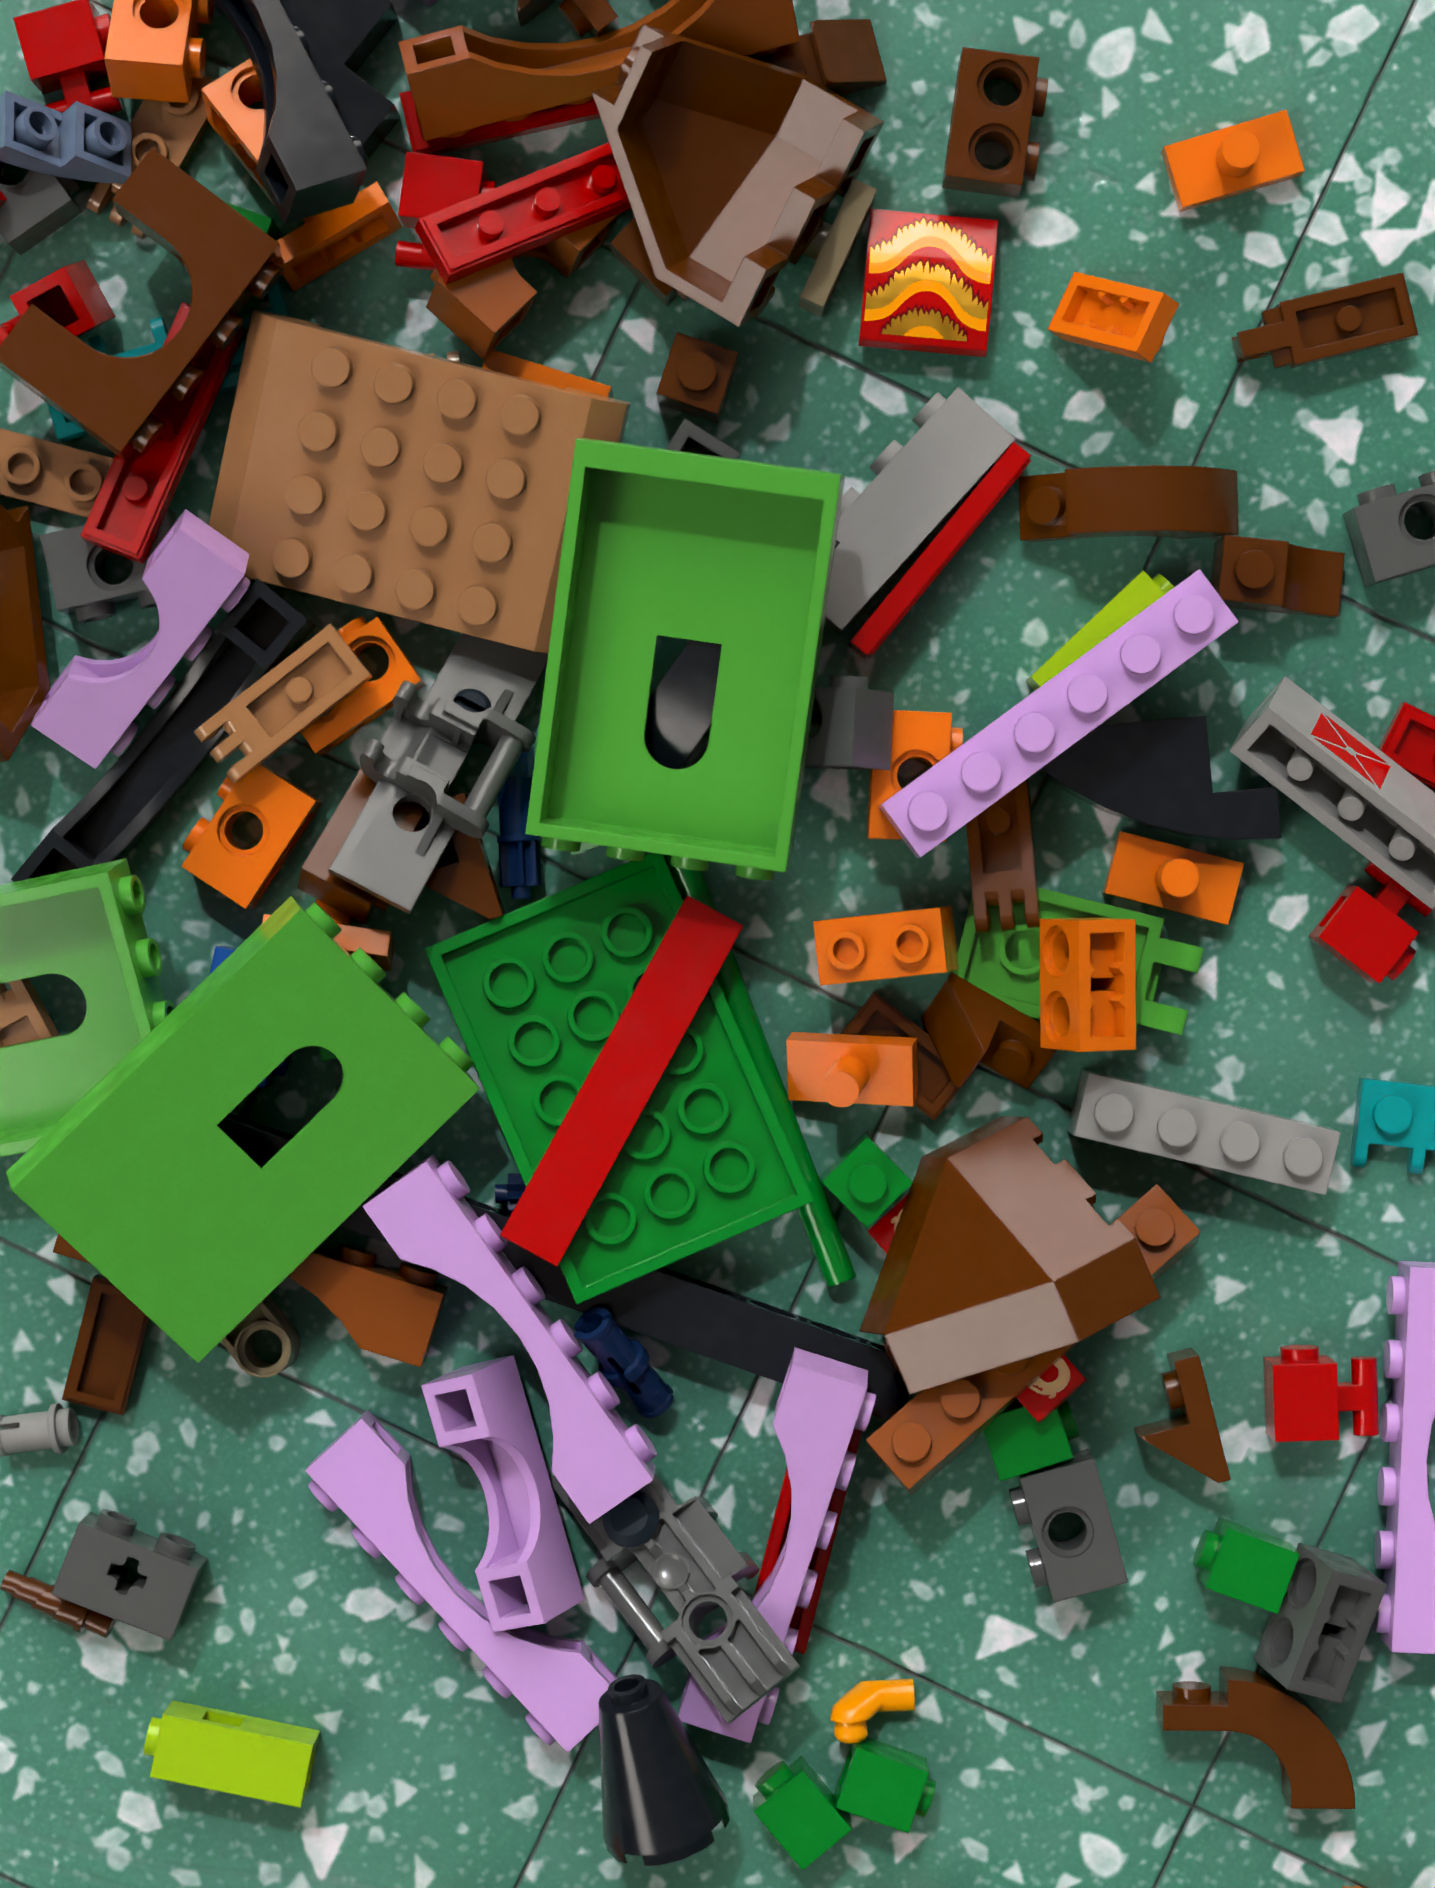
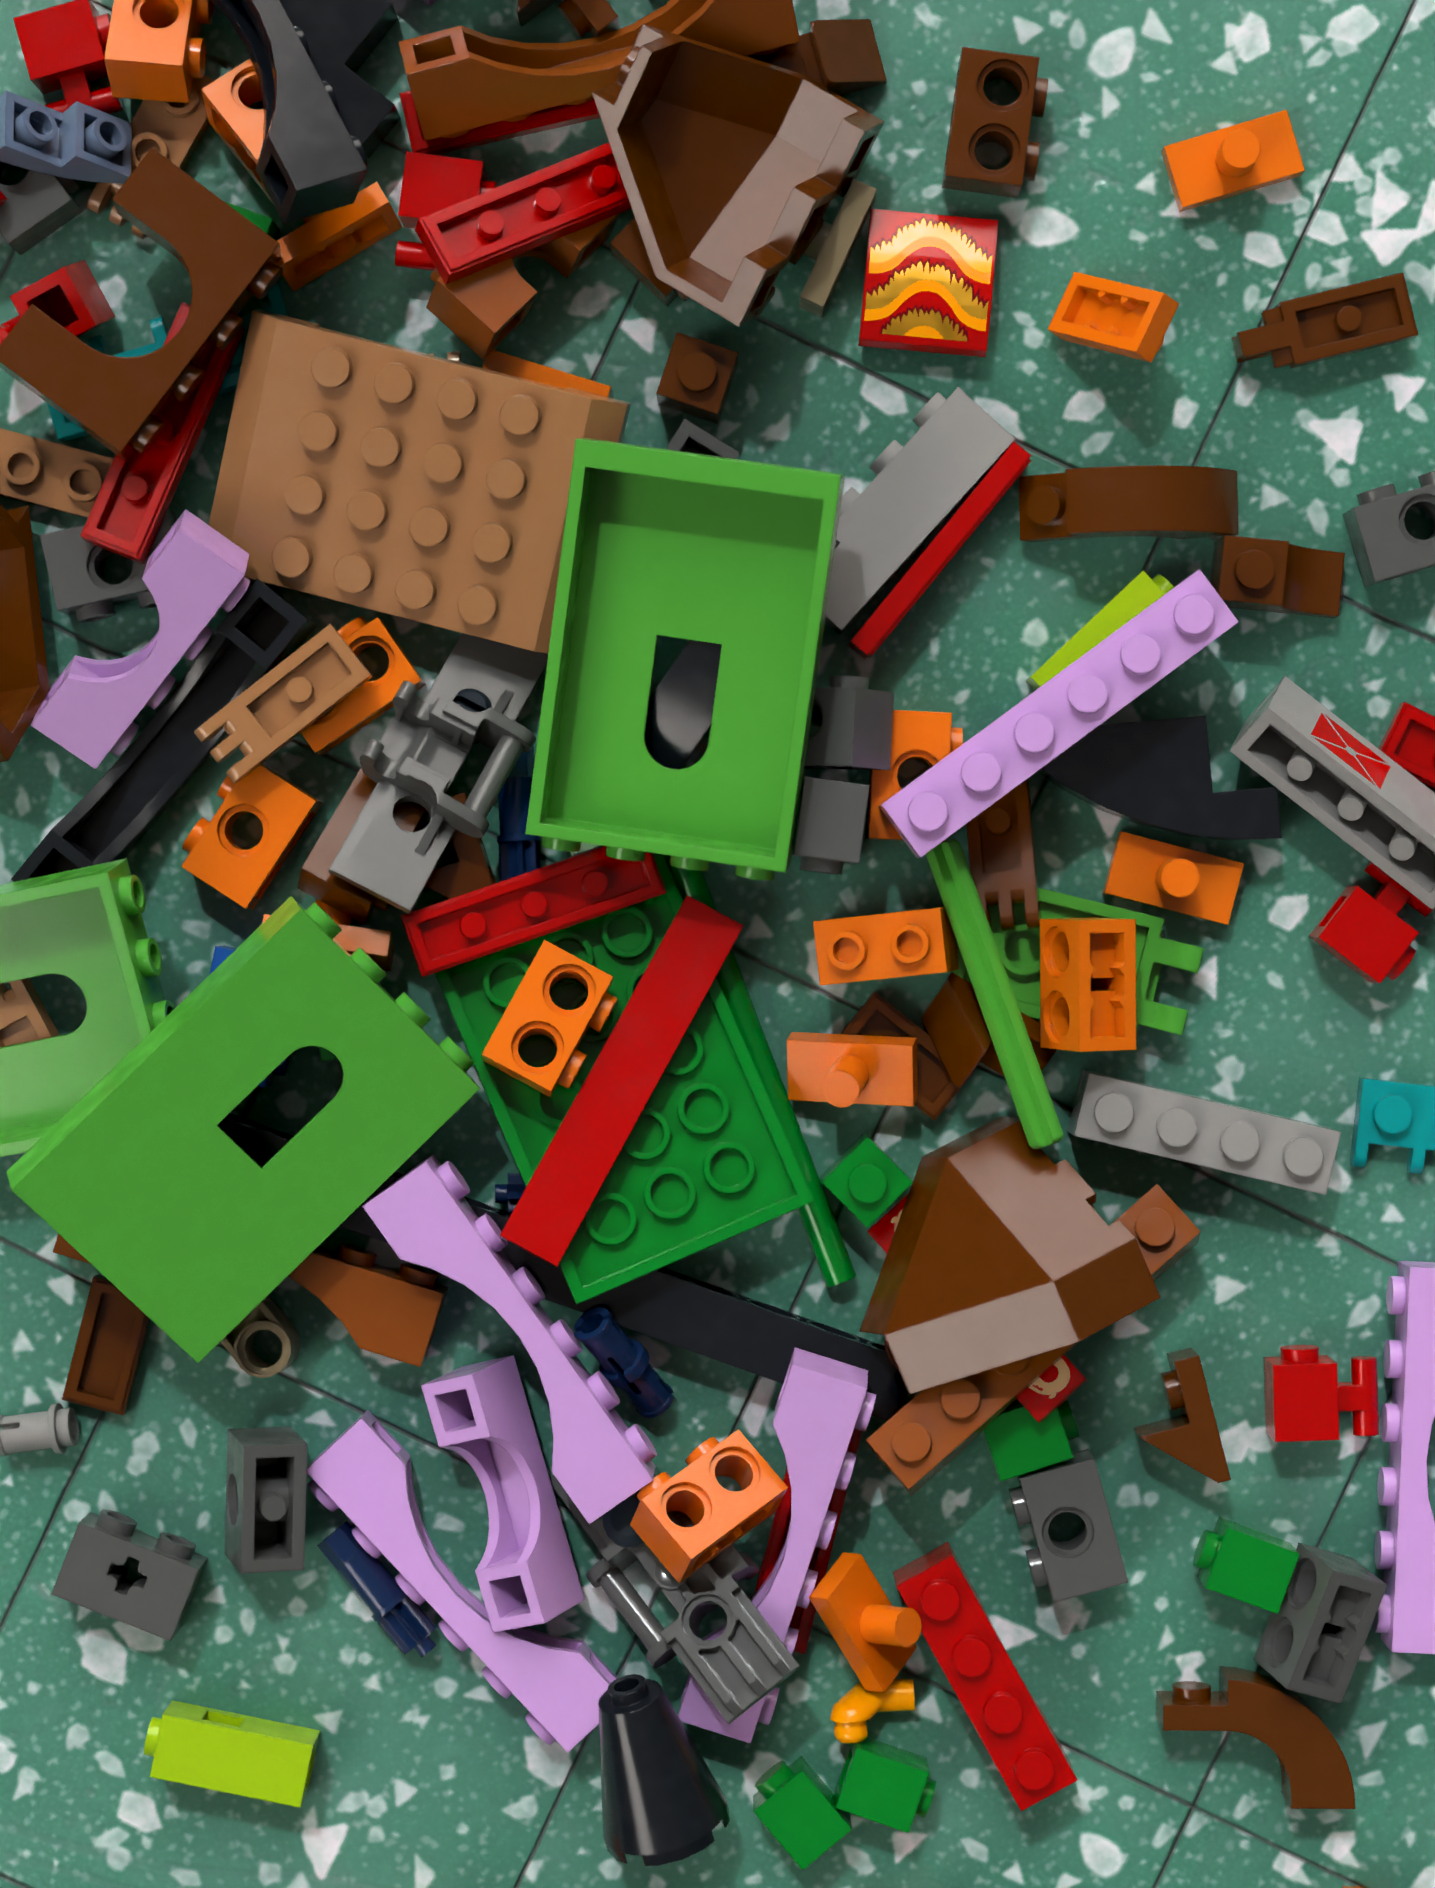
(40, 1598): reddish brown animal -> none
(265, 1499): none -> dark grey brick
(379, 1591): none -> dark blue piece
(527, 907): none -> red tile
(534, 1012): none -> orange brick
(717, 1513): none -> orange brick
(830, 824): none -> dark grey brick
(865, 1623): none -> orange tile
(984, 1677): none -> red arch
(995, 994): none -> bright green axle

